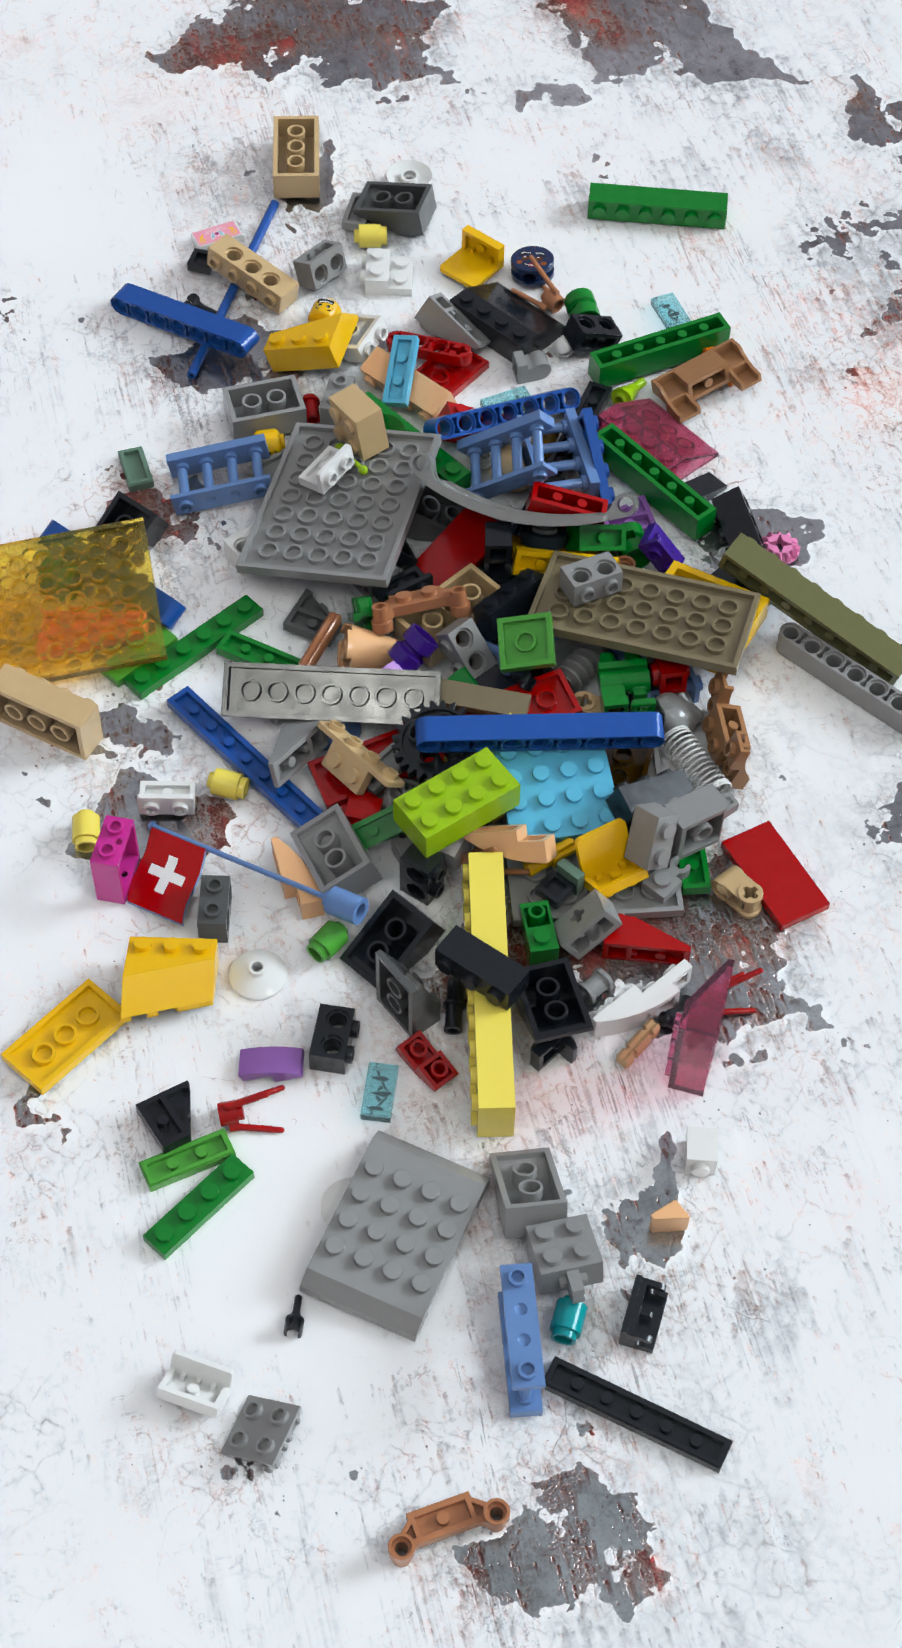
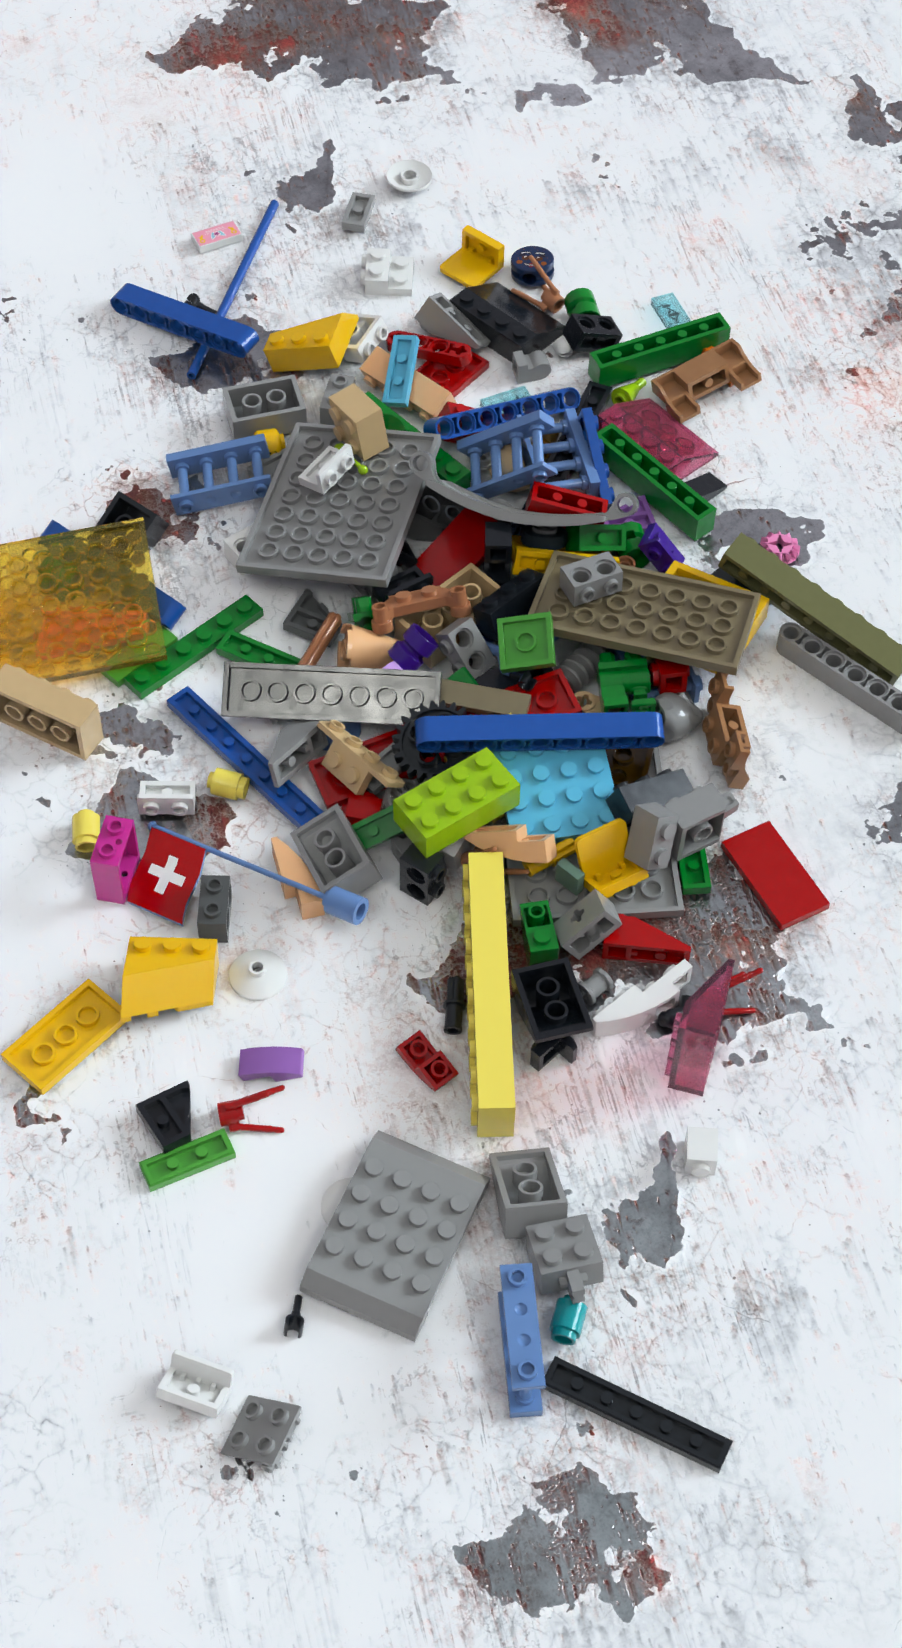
(135, 469): sand green tile -> none
(198, 262): black plate -> none
(198, 1206): green plate -> none
(252, 273): tan brick -> none
(296, 157): tan brick -> none
(312, 411): red pin -> none
(320, 265): light grey brick -> none
(323, 308): yellow head -> none
(327, 941): bright green brick -> none
(329, 1038): black brick -> none
(370, 235): light yellow brick -> none
(379, 1092): clear light blue tile -> none
(398, 931): black slope -> none
(399, 206): dark grey slope -> none
(405, 995): dark grey slope -> none
(444, 1521): nougat plate -> none
(481, 968): black brick -> none
(555, 889): black plate -> none
(638, 1043): tan axle -> none
(643, 1314): black hinge -> none
(657, 205): green brick -> none
(665, 882): light grey plate -> none
(669, 1218): light nougat slope -> none
(685, 739): white piece -> none
(735, 517): black brick -> none
(738, 892): tan piece -> none

